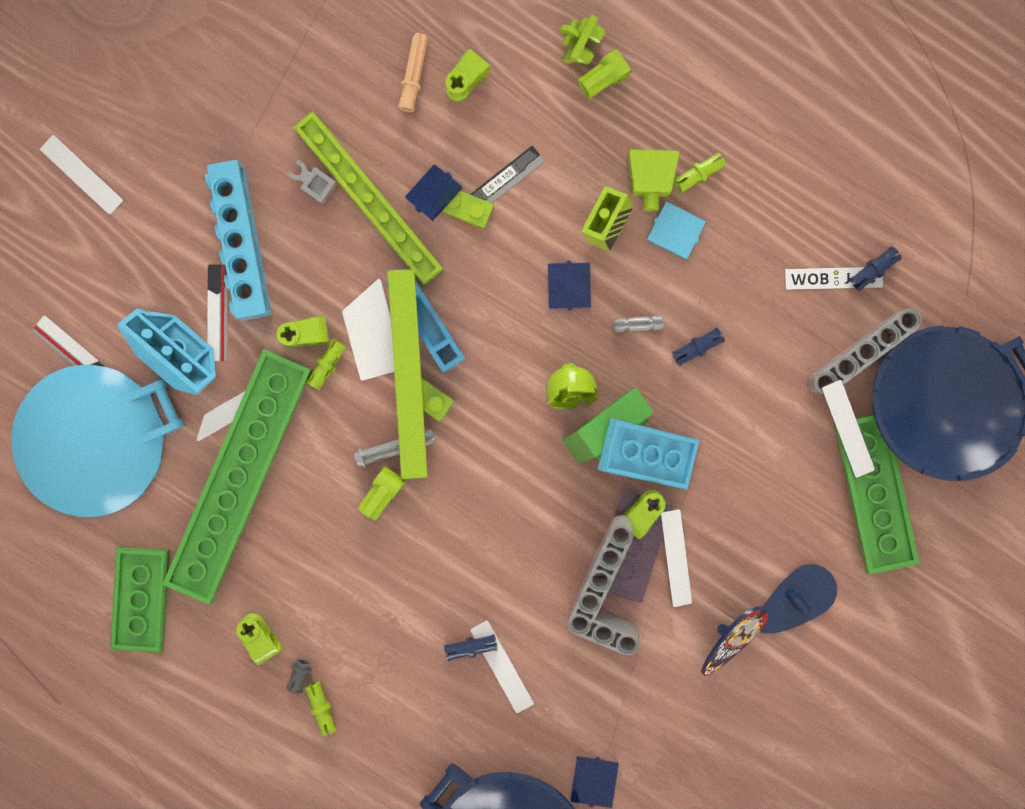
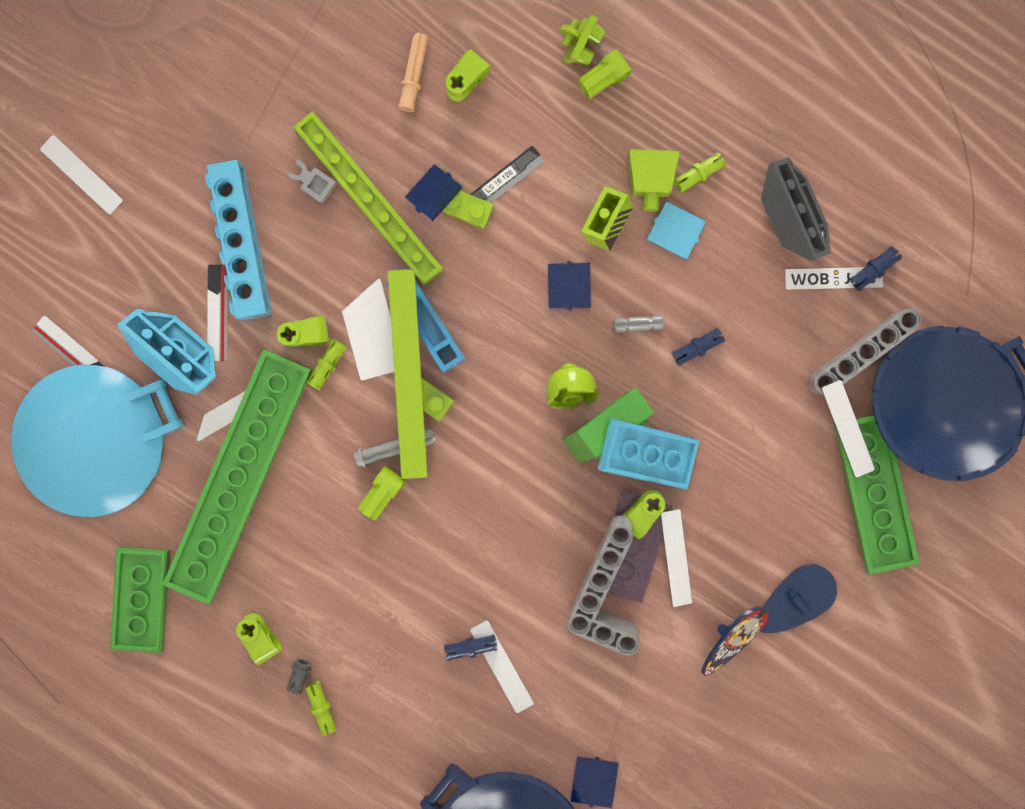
(795, 211): none -> dark grey wedge

